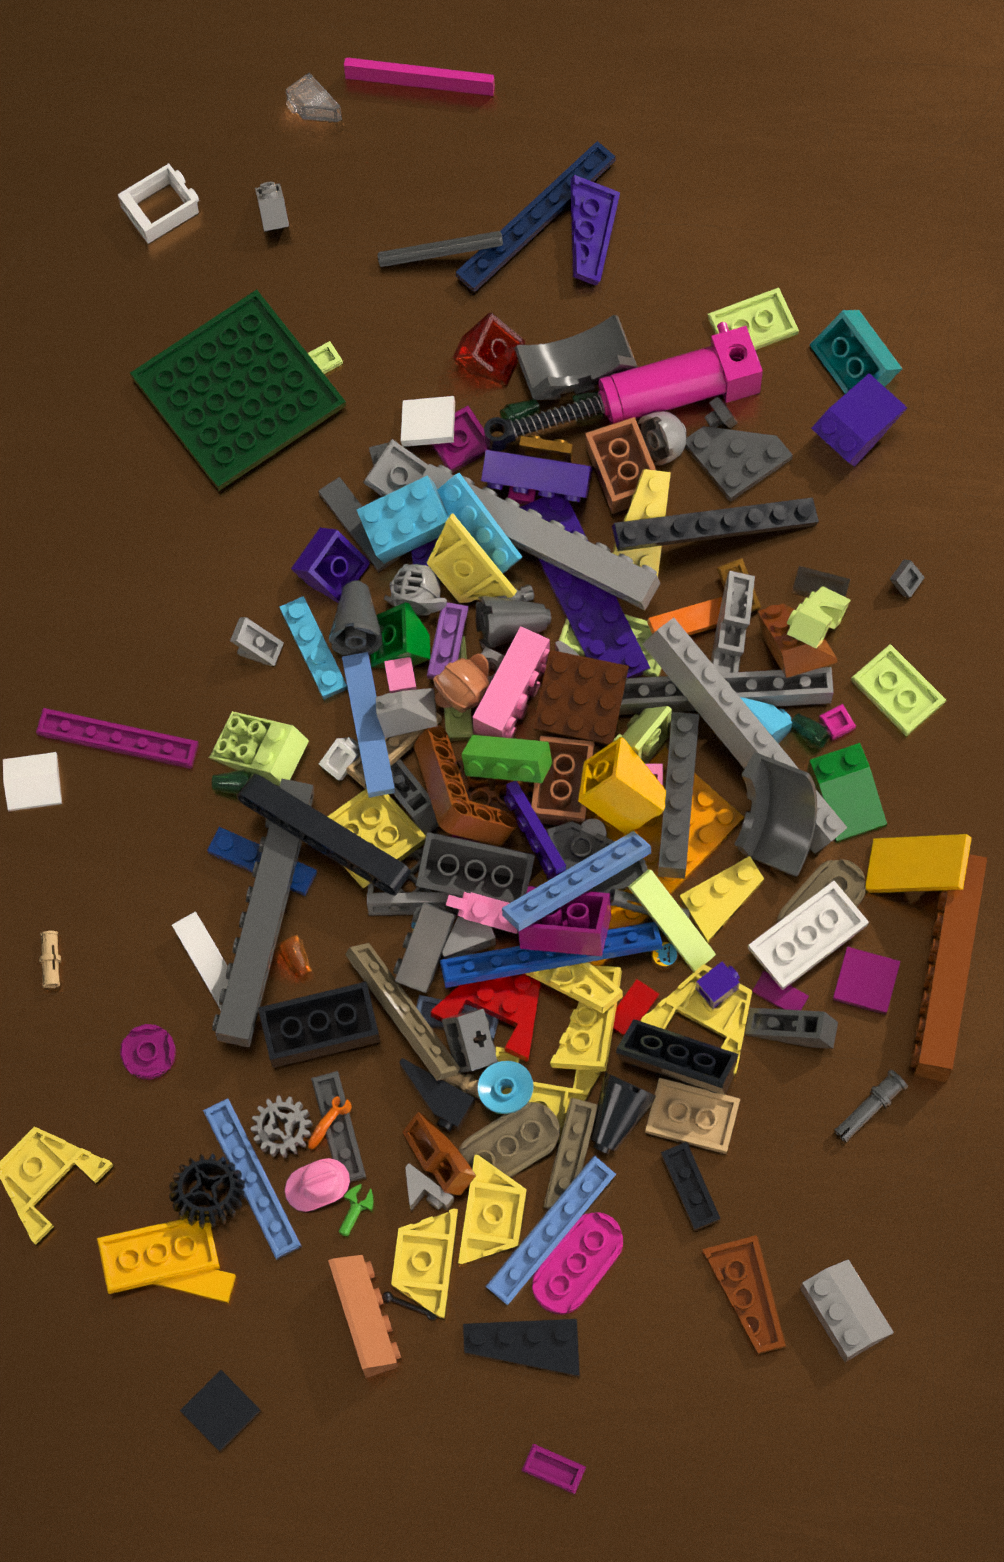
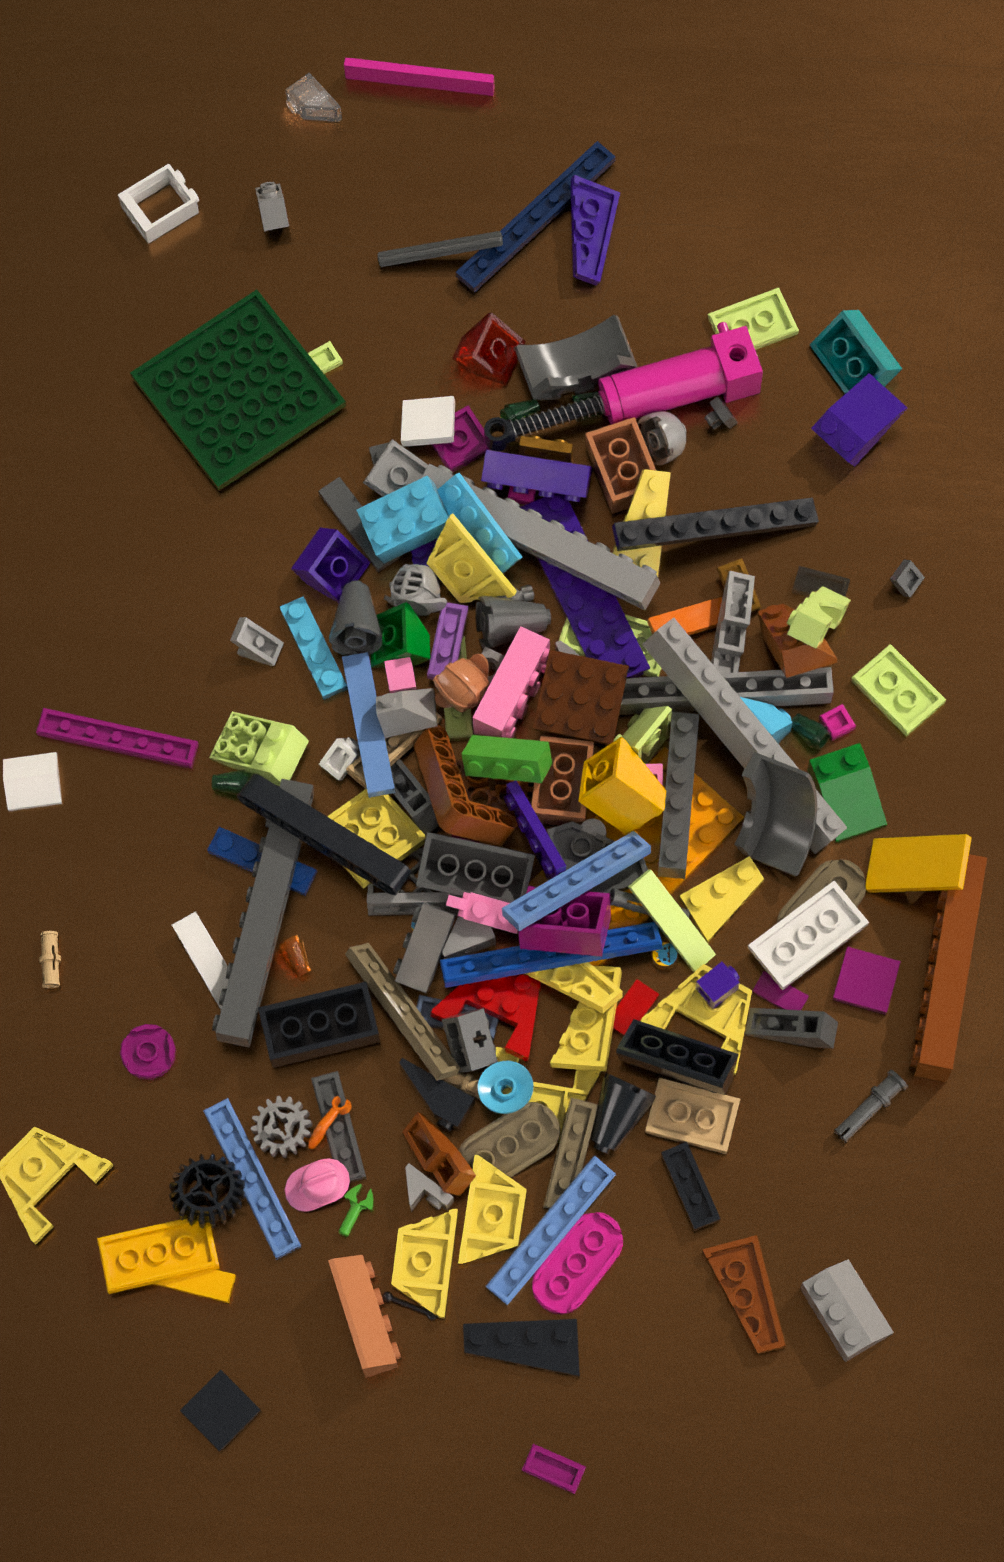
(736, 458): dark grey plate -> none

